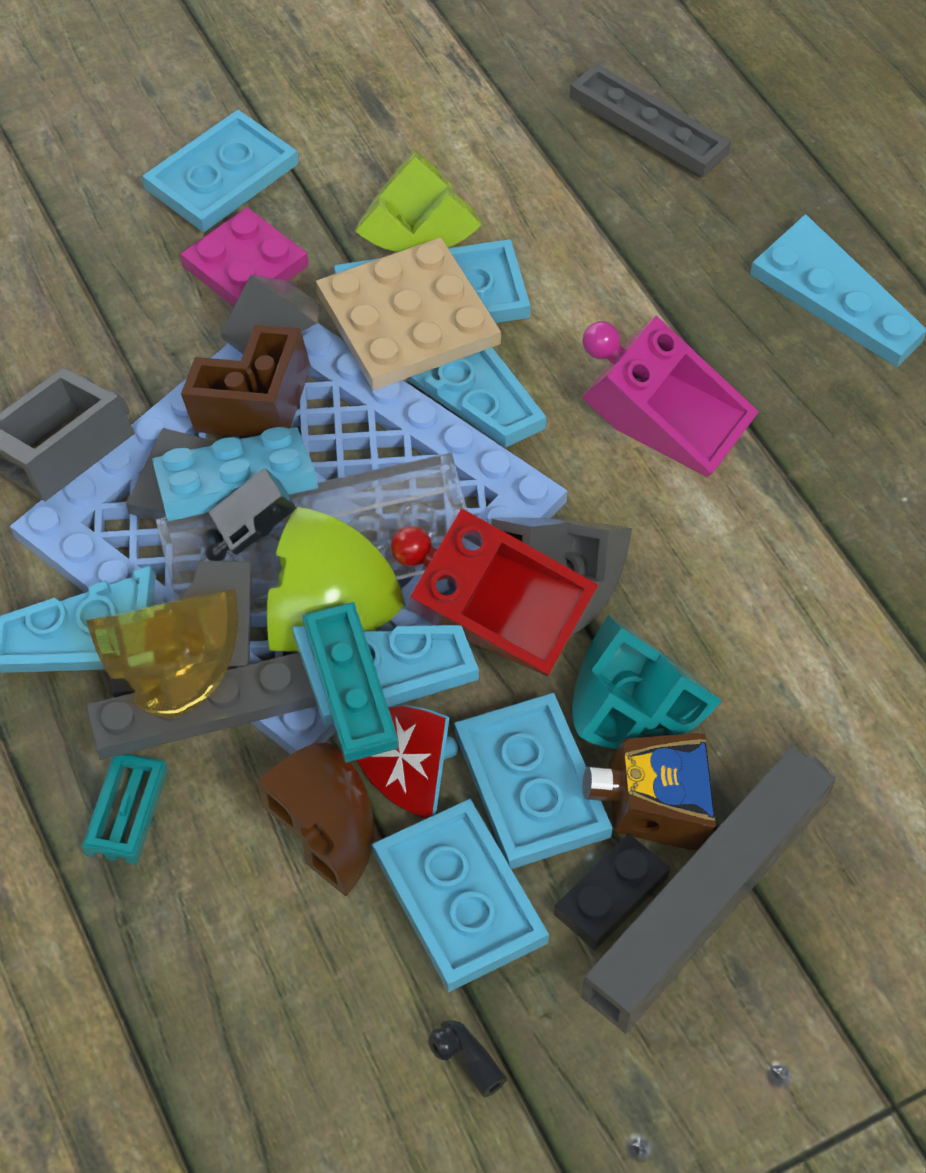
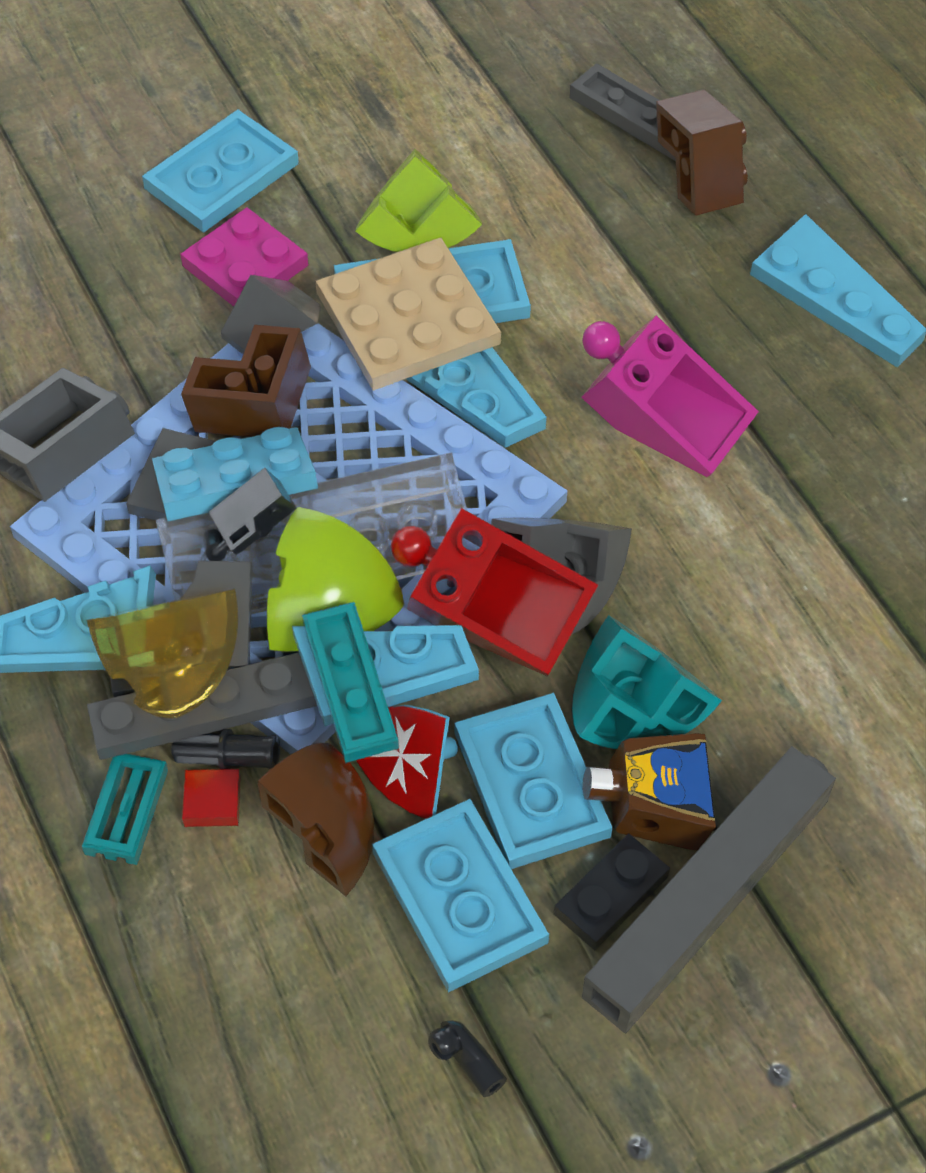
(211, 797): none -> red tile
(228, 750): none -> black axle
(706, 149): none -> reddish brown brick

